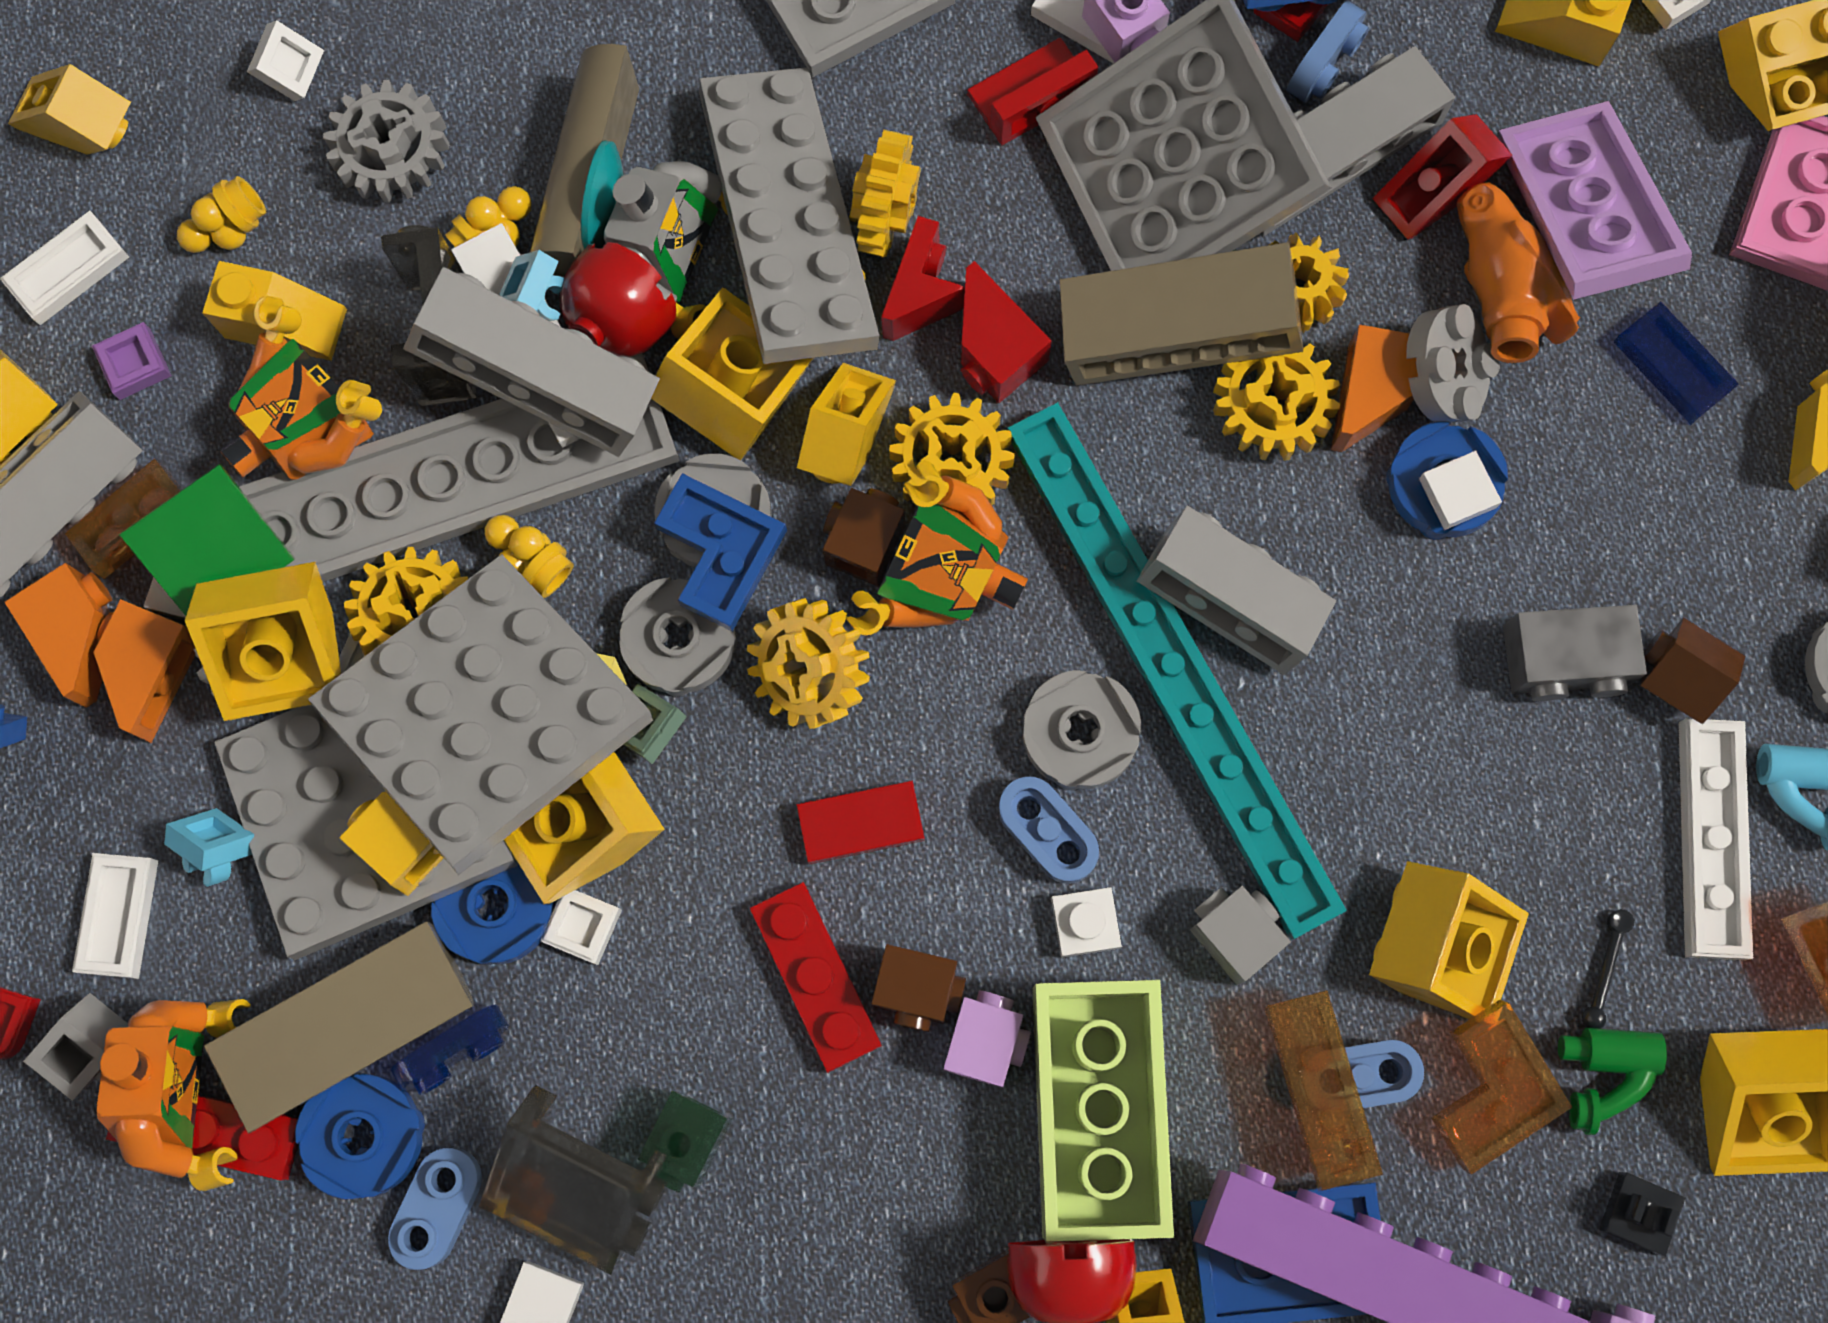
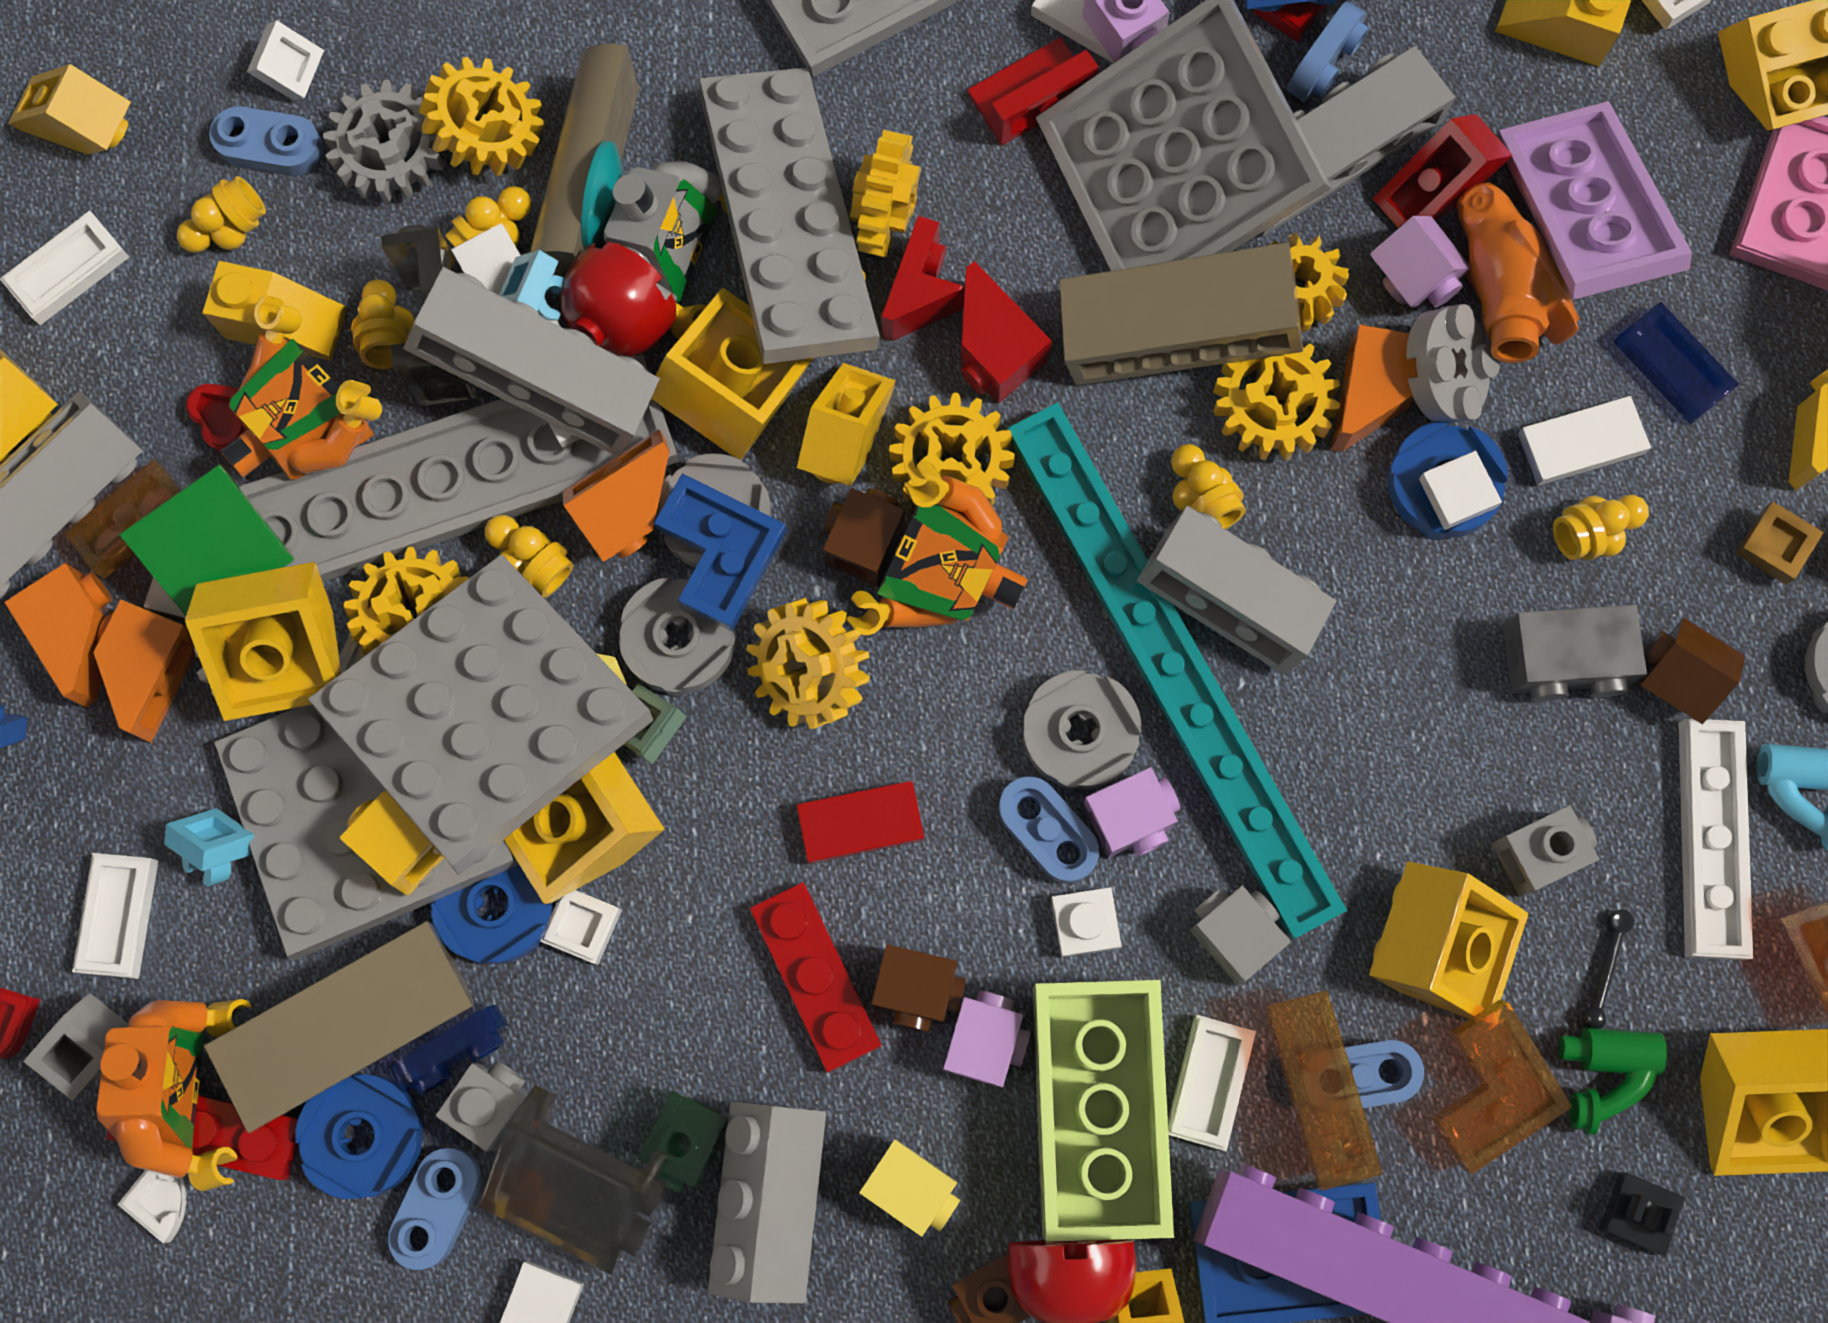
(131, 361): medium lavender tile -> none
(157, 1204): none -> white tile
(210, 411): none -> red tile
(262, 141): none -> medium blue plate
(379, 324): none -> yellow piece
(462, 96): none -> yellow gear
(484, 1103): none -> light grey brick
(621, 498): none -> orange slope
(767, 1204): none -> light grey brick
(911, 1189): none -> light yellow brick
(1133, 813): none -> lavender brick
(1206, 486): none -> yellow piece
(1210, 1082): none -> white tile
(1420, 264): none -> lavender brick
(1547, 850): none -> light grey brick
(1584, 440): none -> white tile
(1598, 526): none -> yellow piece
(1779, 543): none -> pearl gold plate

